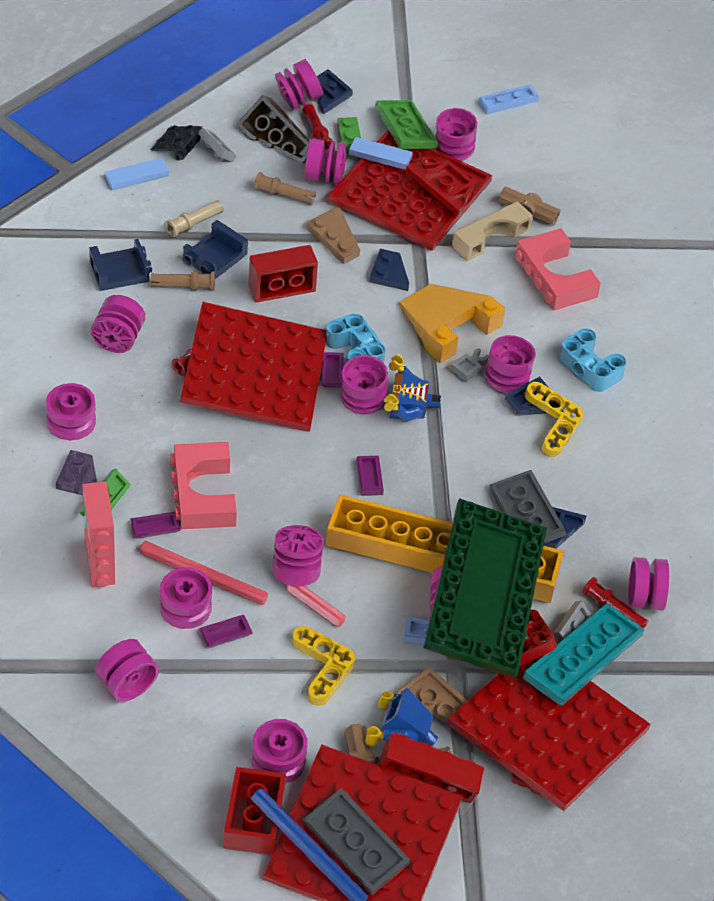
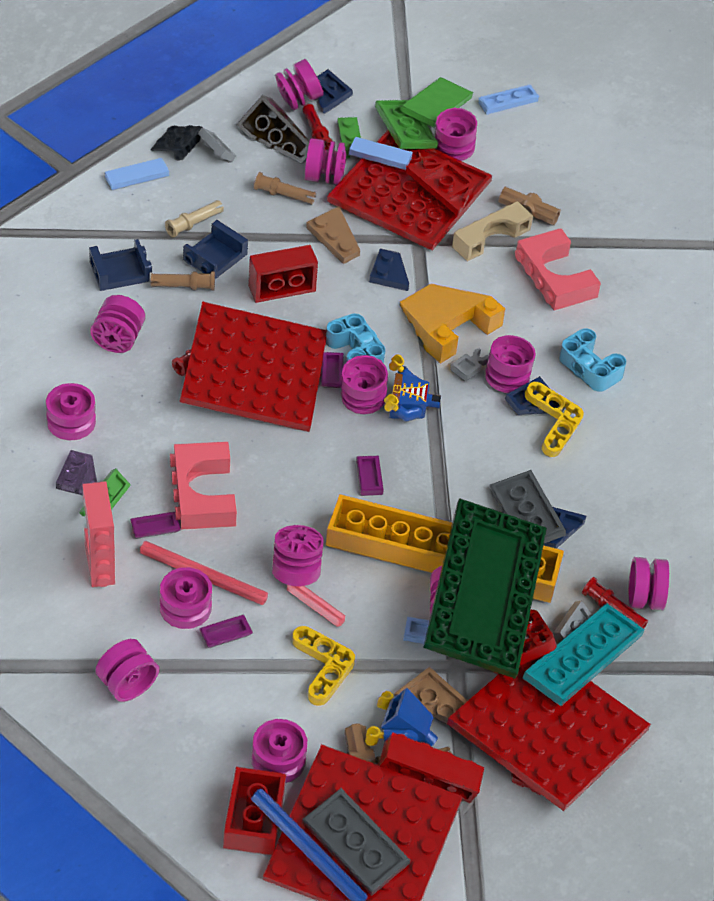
(436, 99): none -> bright green tile

